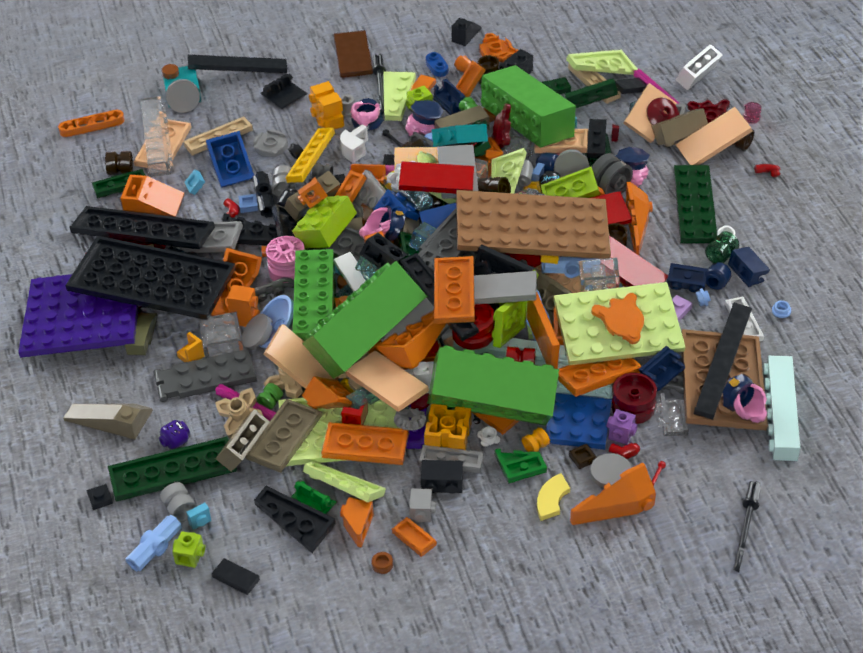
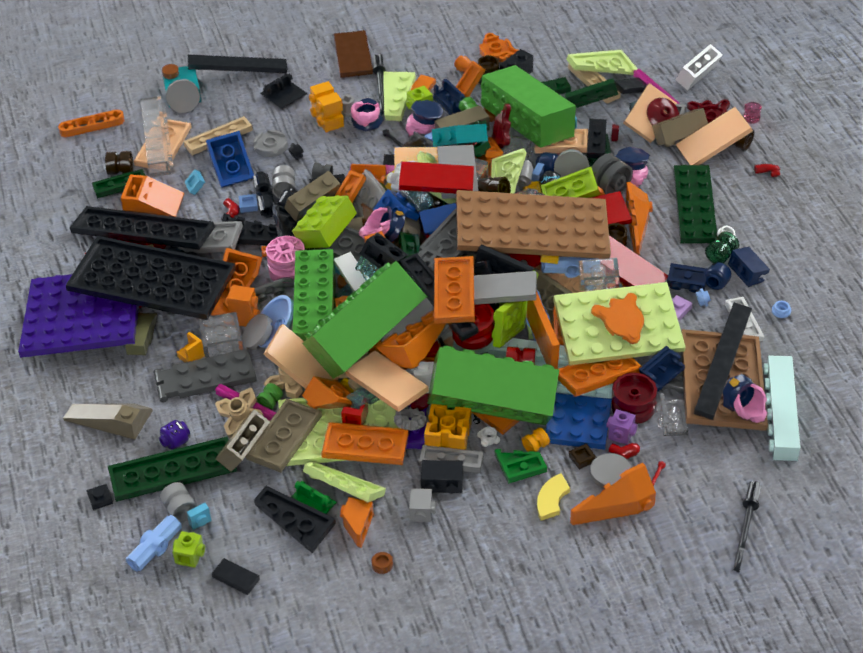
(310, 155): yellow tile -> none
(317, 196): orange brick -> none
(354, 143): white brick -> none
(414, 536): orange tile -> none
(420, 235): clear light blue brick -> none
(437, 64): blue plate -> none
(463, 31): black slope -> none

